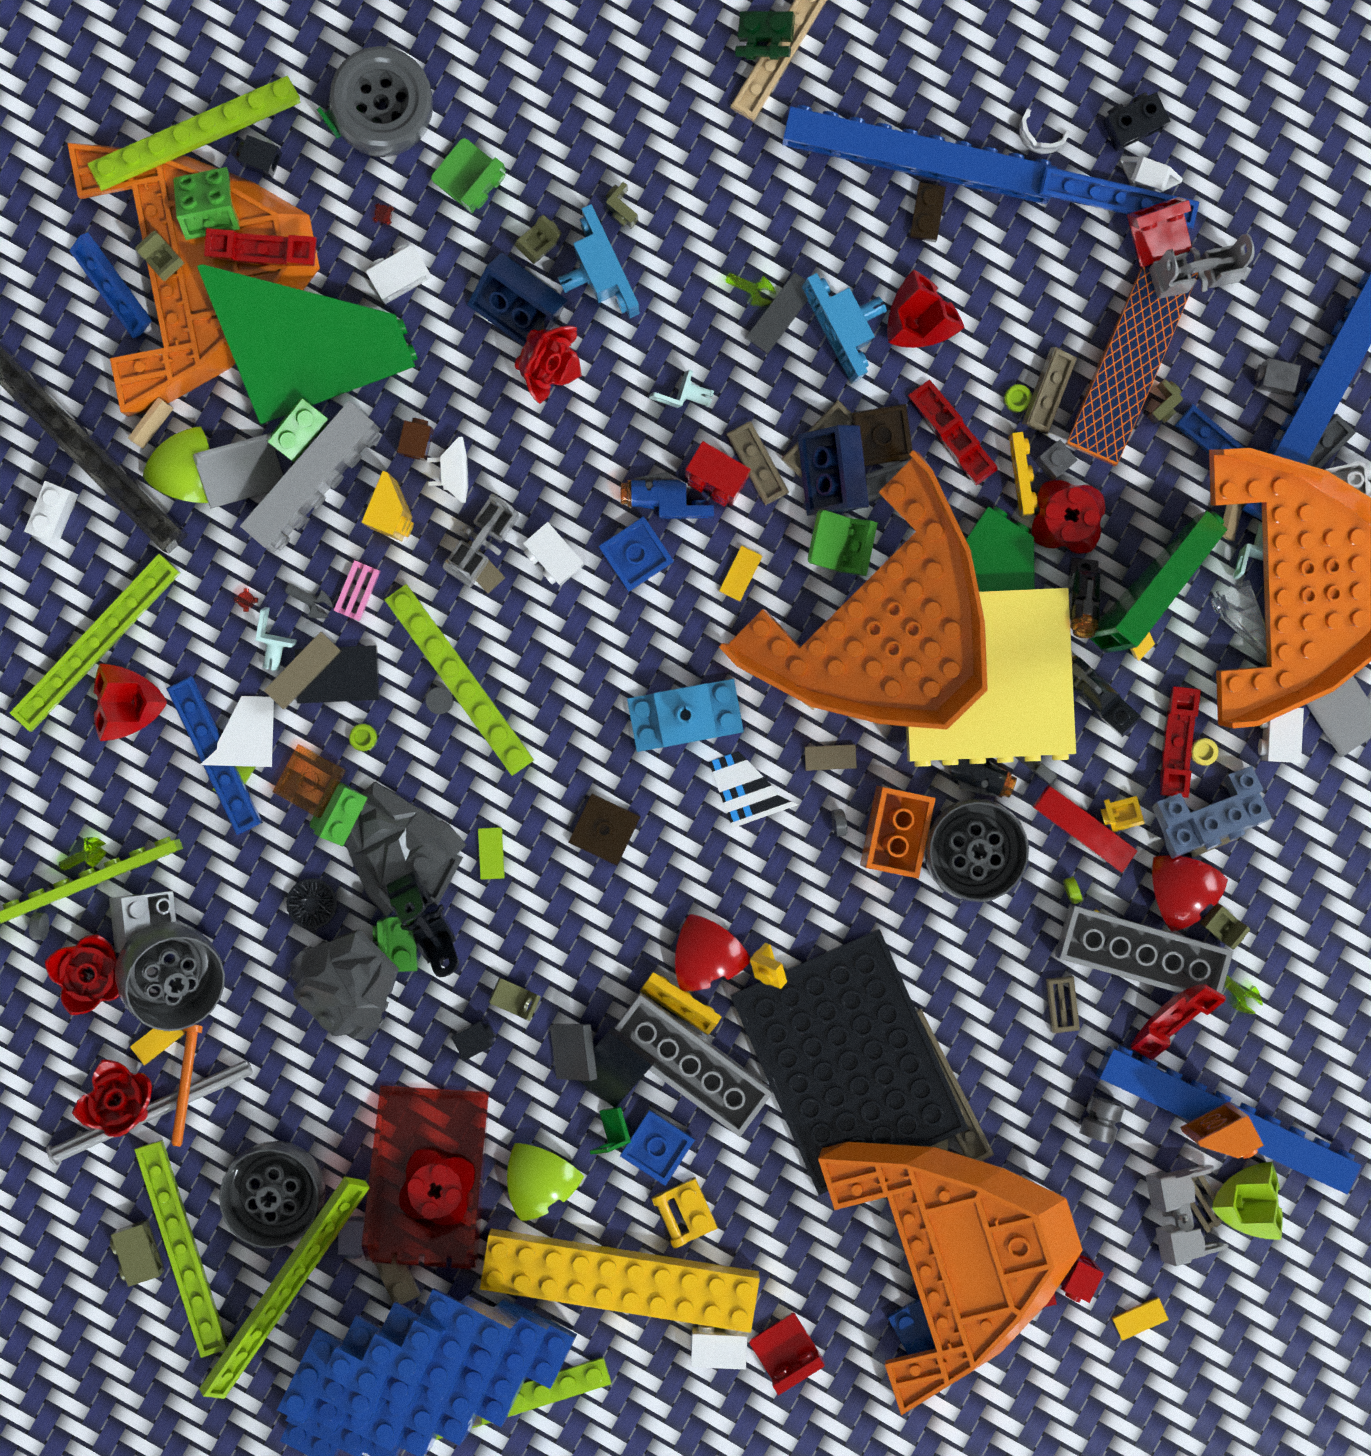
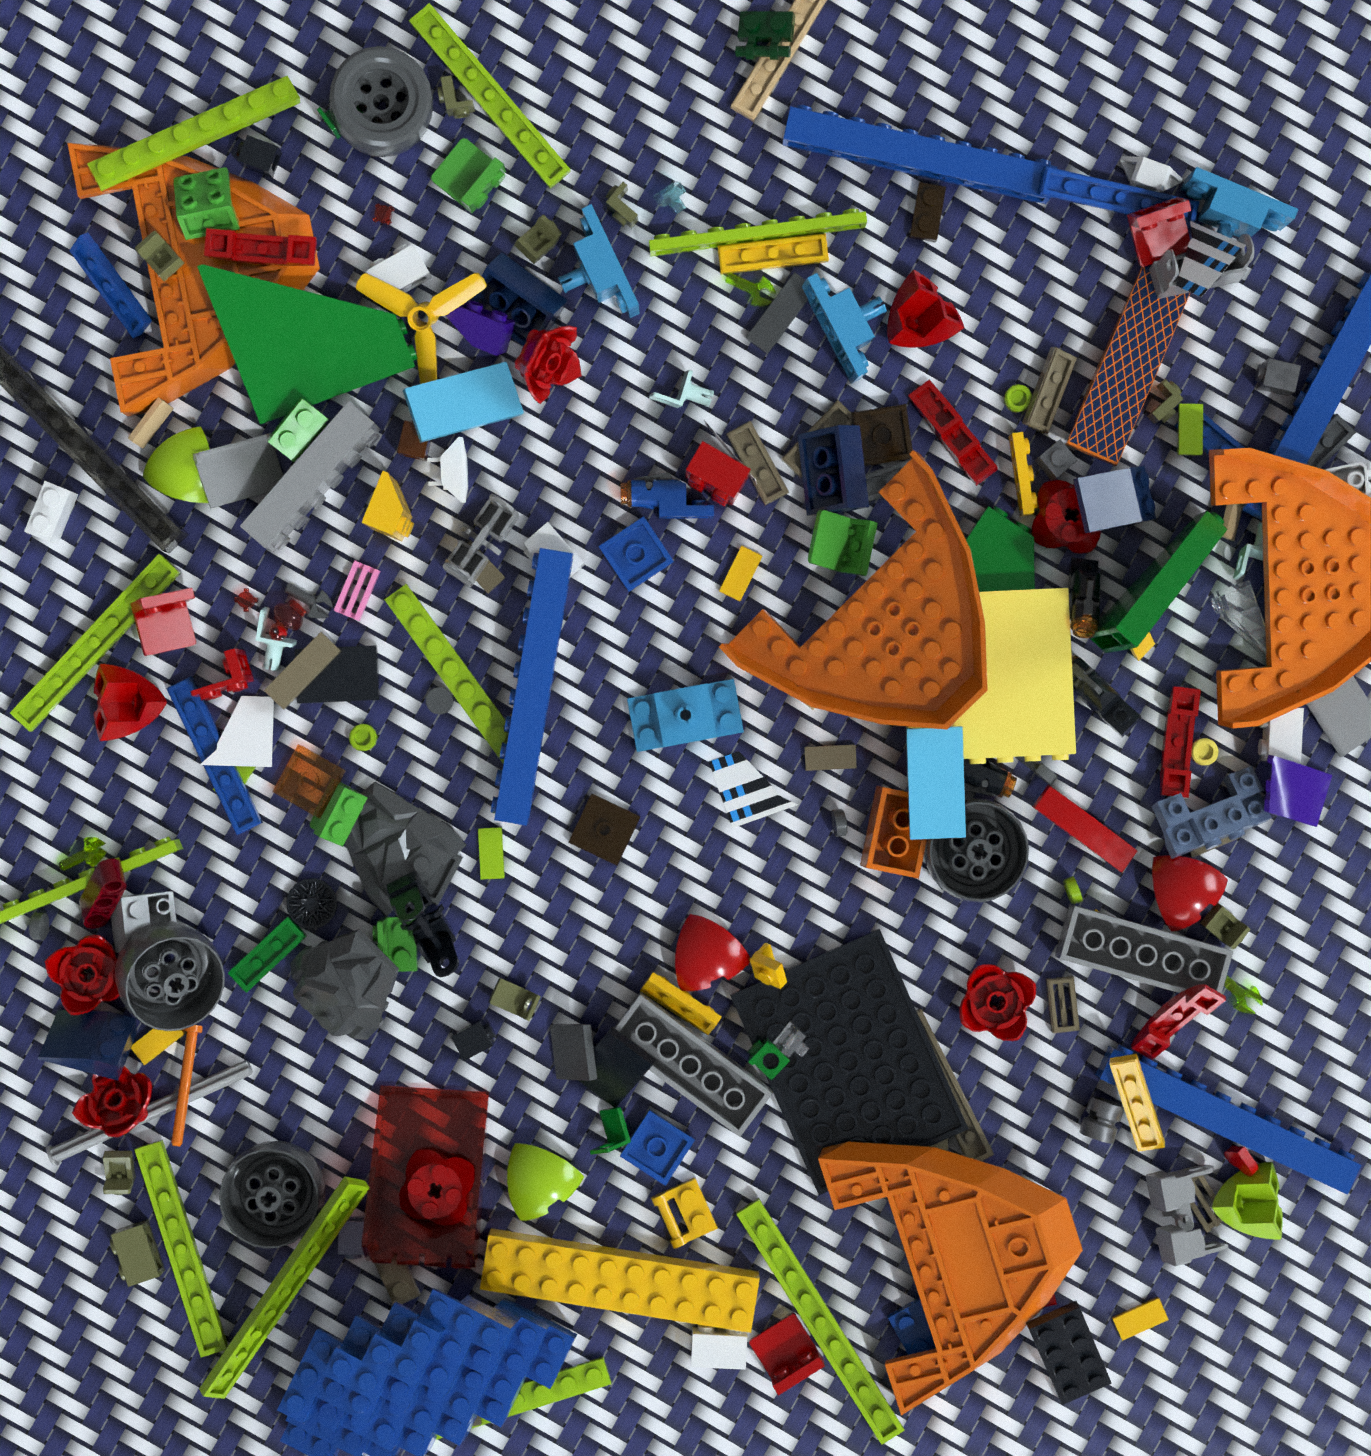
(90, 1042): none -> dark blue slope
(102, 893): none -> dark red beam
(118, 1172): none -> olive bracket
(164, 622): none -> bracket
(237, 665): none -> red bracket
(267, 954): none -> green plate
(287, 616): none -> clear red animal
(405, 306): none -> yellow piece
(448, 96): none -> olive bracket
(463, 401): none -> medium azure tile
(483, 328): none -> dark purple slope
(489, 96): none -> lime plate
(533, 687): none -> blue brick
(670, 196): none -> clear light blue tile
(727, 448): none -> white sticker
(758, 1052): none -> green bracket
(769, 230): none -> lime plate
(773, 253): none -> yellow tile
(791, 1040): none -> clear tile
(820, 1321): none -> lime plate
(935, 783): none -> medium azure tile
(1008, 1019): none -> red brick
(1030, 142): white helmet -> none
(1069, 1352): none -> black plate
(1082, 1280): red brick -> none
(1115, 499): none -> slope
(1122, 814): yellow bracket -> none
(1136, 120): black brick -> none
(1137, 1102): none -> yellow tile
(1190, 429): none -> lime piece
(1206, 259): none -> sticker
(1225, 1131): orange slope -> none
(1235, 207): none -> dark azure brick
(1242, 1159): none -> red tile
(1295, 791): none -> dark purple slope

